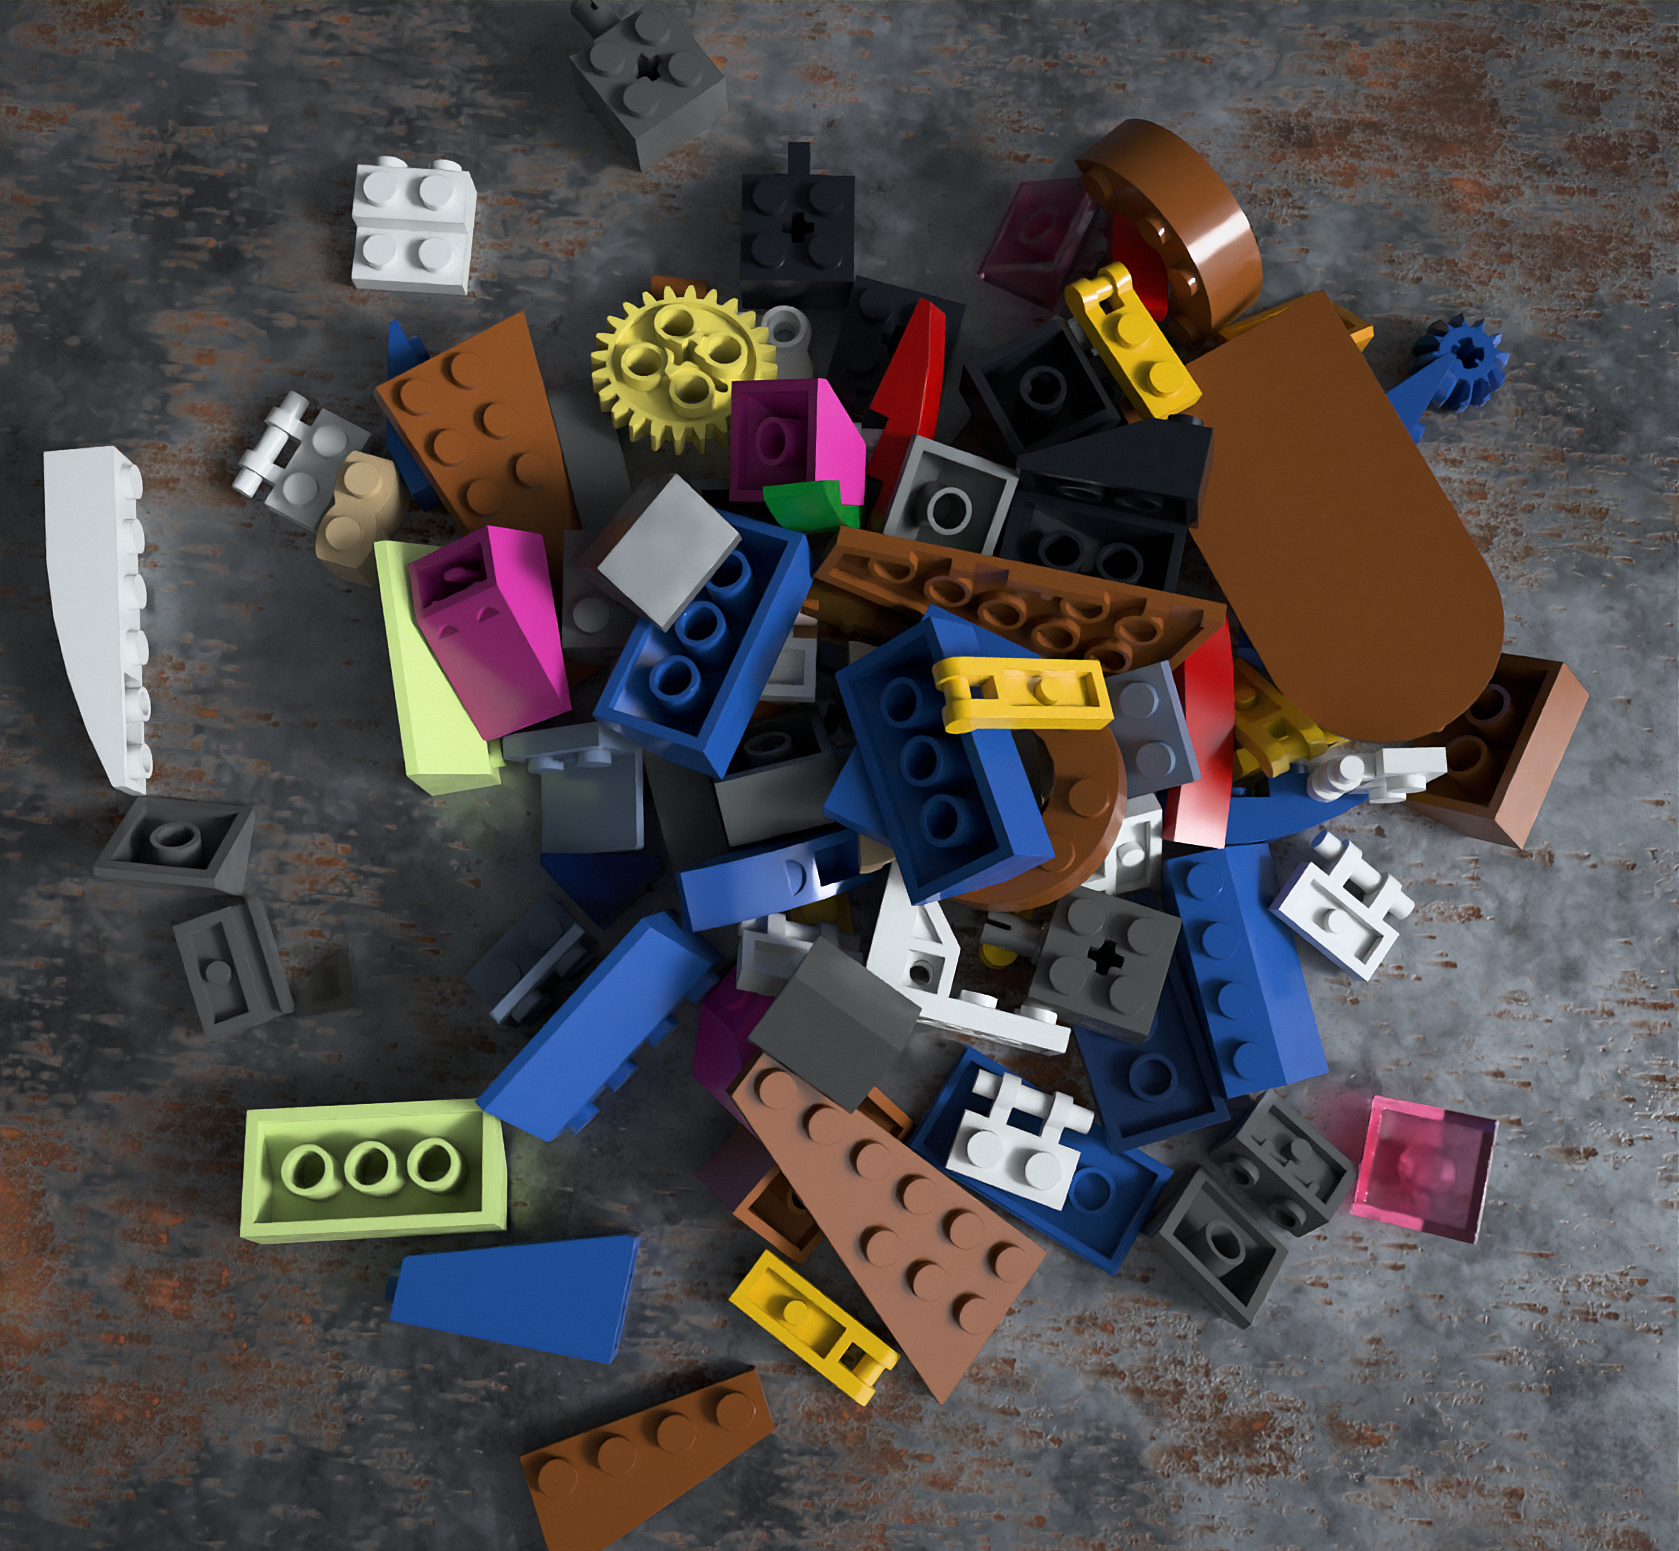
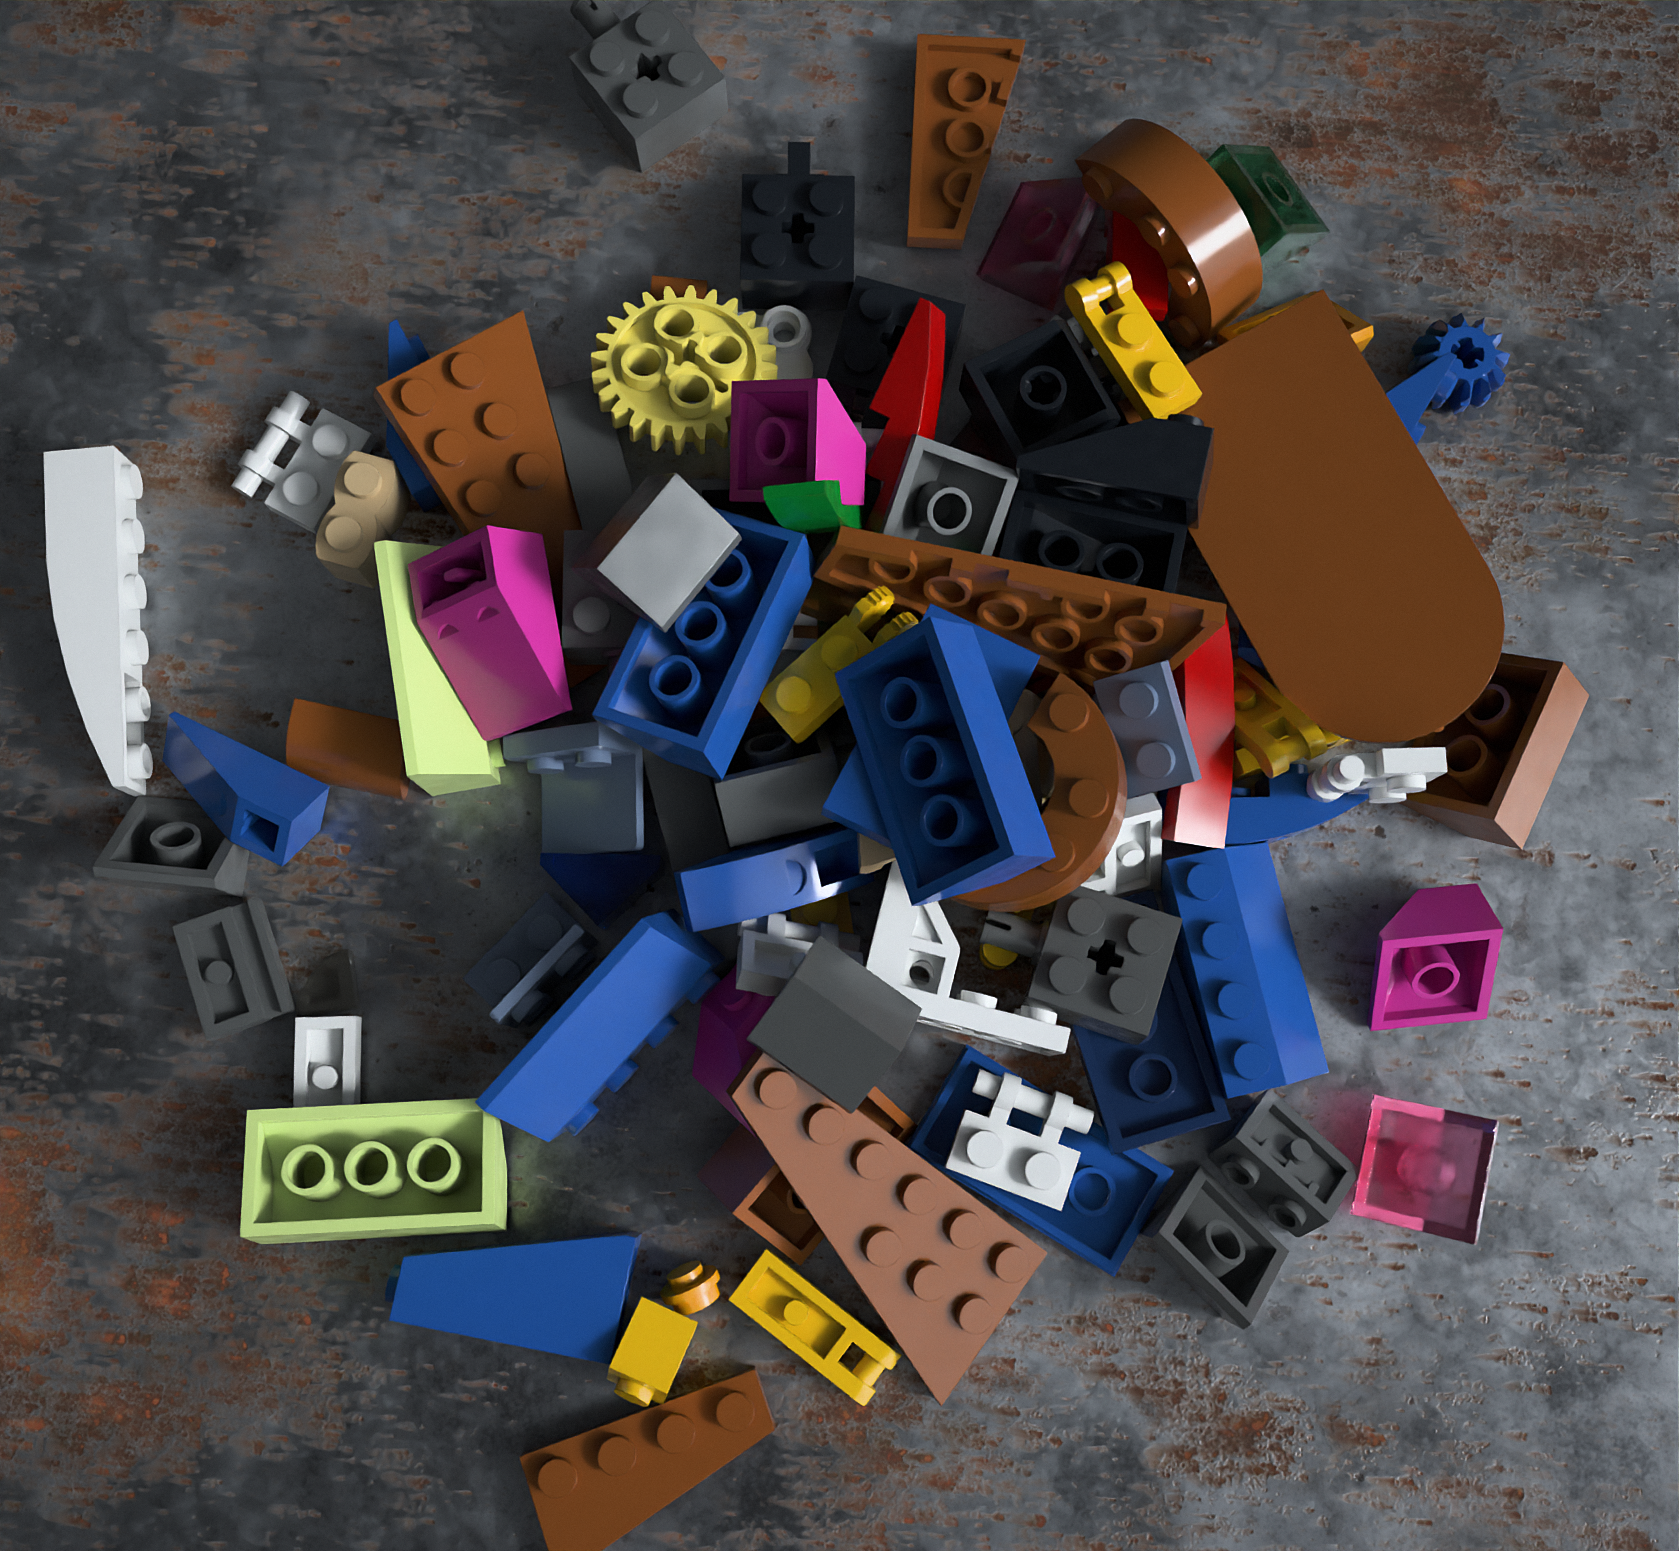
(244, 791): none -> blue slope
(327, 1061): none -> white plate
(347, 749): none -> dark orange brick
(413, 226): white plate -> none
(650, 1353): none -> yellow brick
(691, 1287): none -> light orange plate
(807, 689): none -> yellow hinge
(956, 120): none -> dark orange wing
(1022, 694): yellow plate -> none
(1270, 200): none -> clear green slope
(1334, 919): white plate -> none
(1435, 960): none -> dark pink slope

